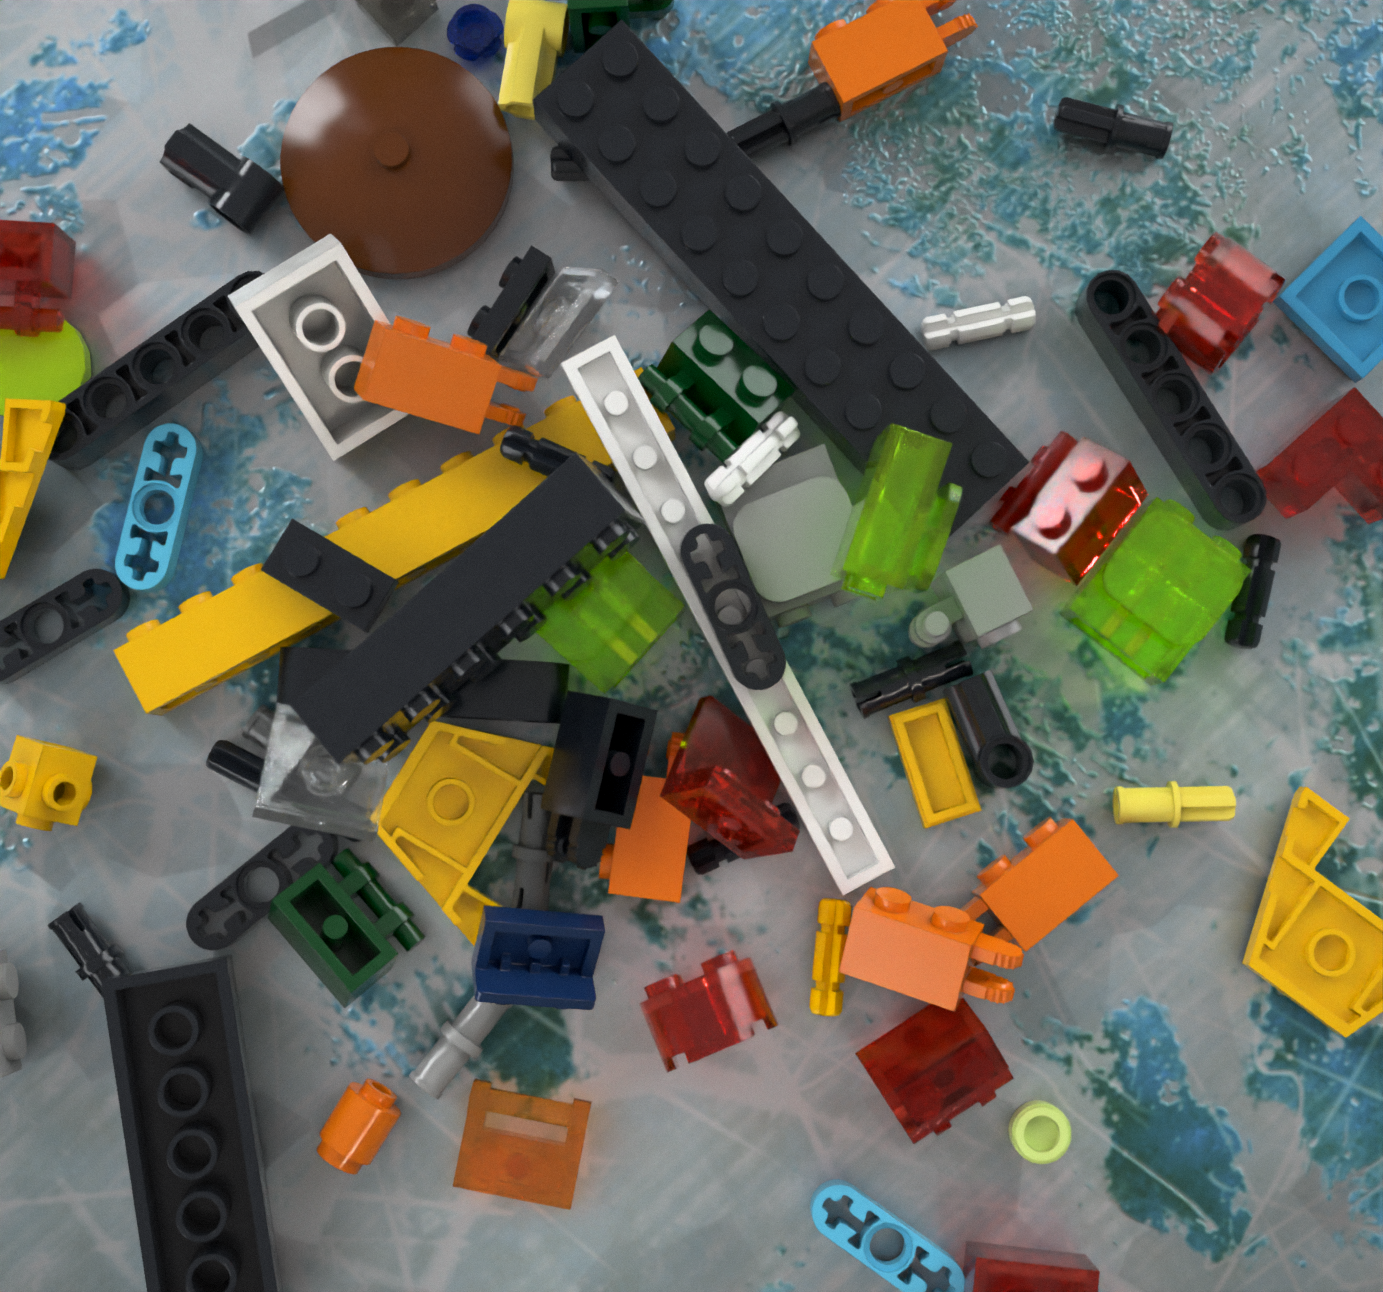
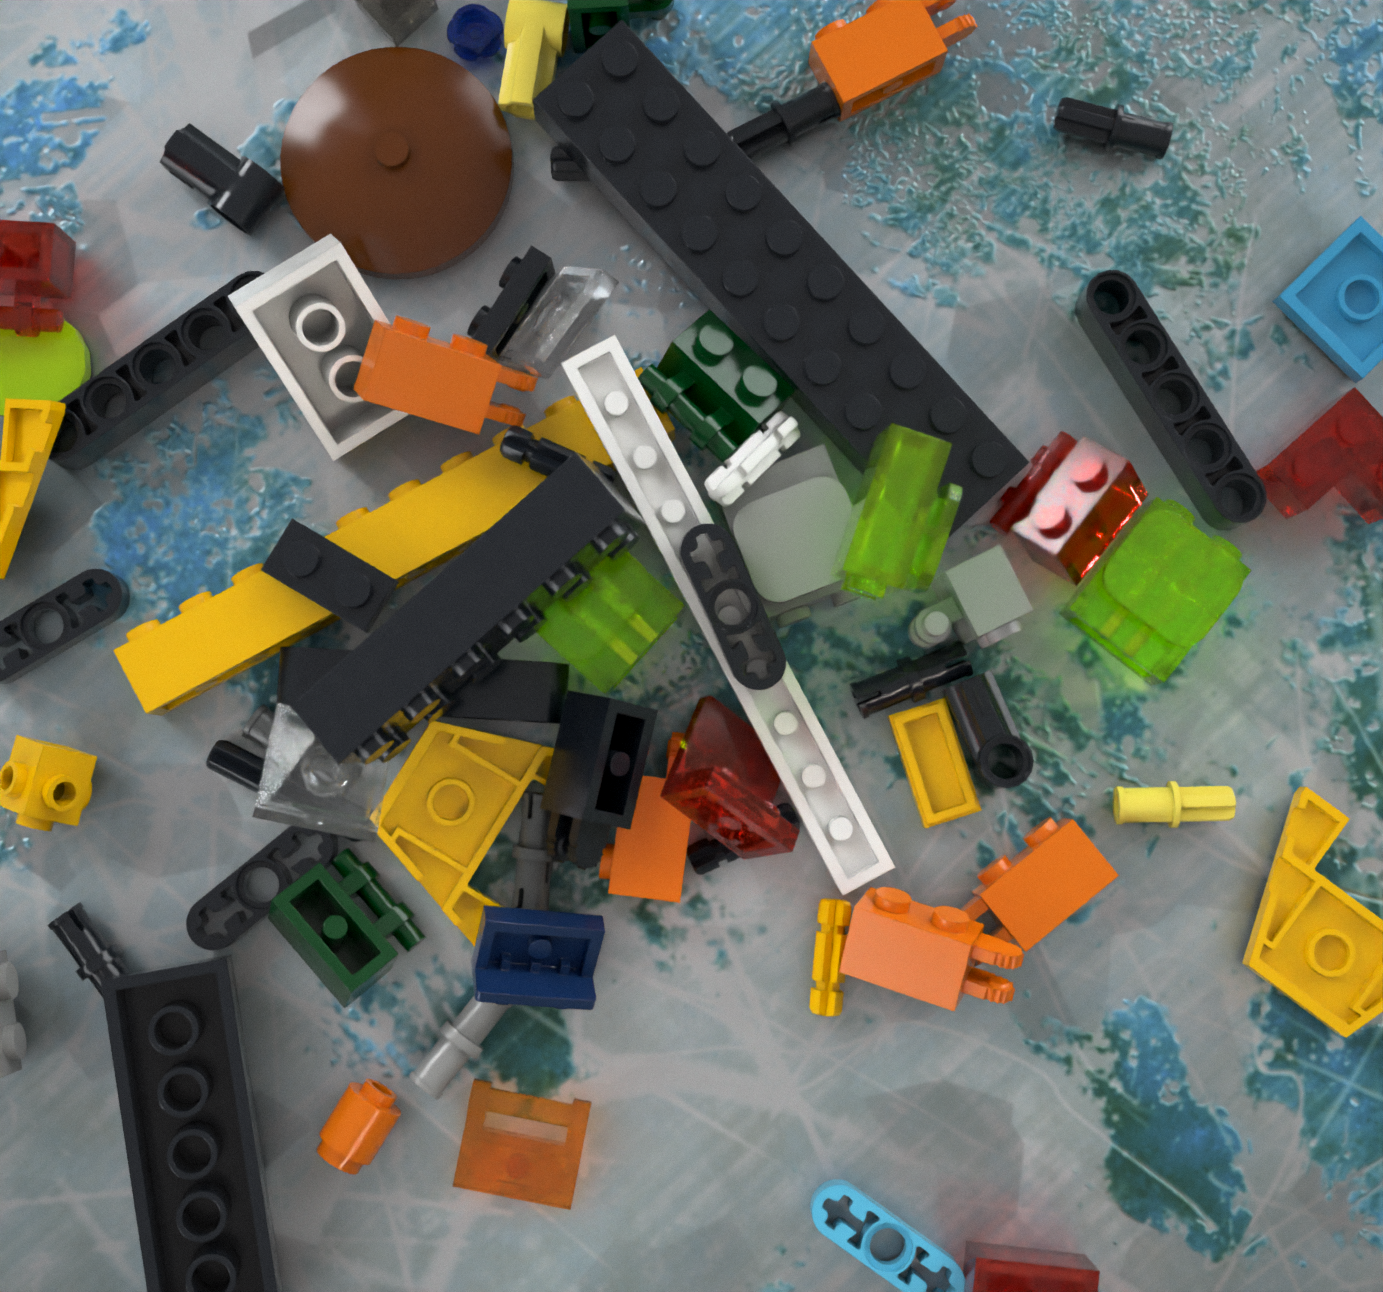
(182, 469): medium azure beam -> none
(706, 1011): clear red brick -> none
(935, 1068): clear red brick -> none
(978, 323): white axle -> none
(1039, 1132): yellowish green tile -> none
(1217, 302): clear red brick -> none
(1255, 592): black axle -> none

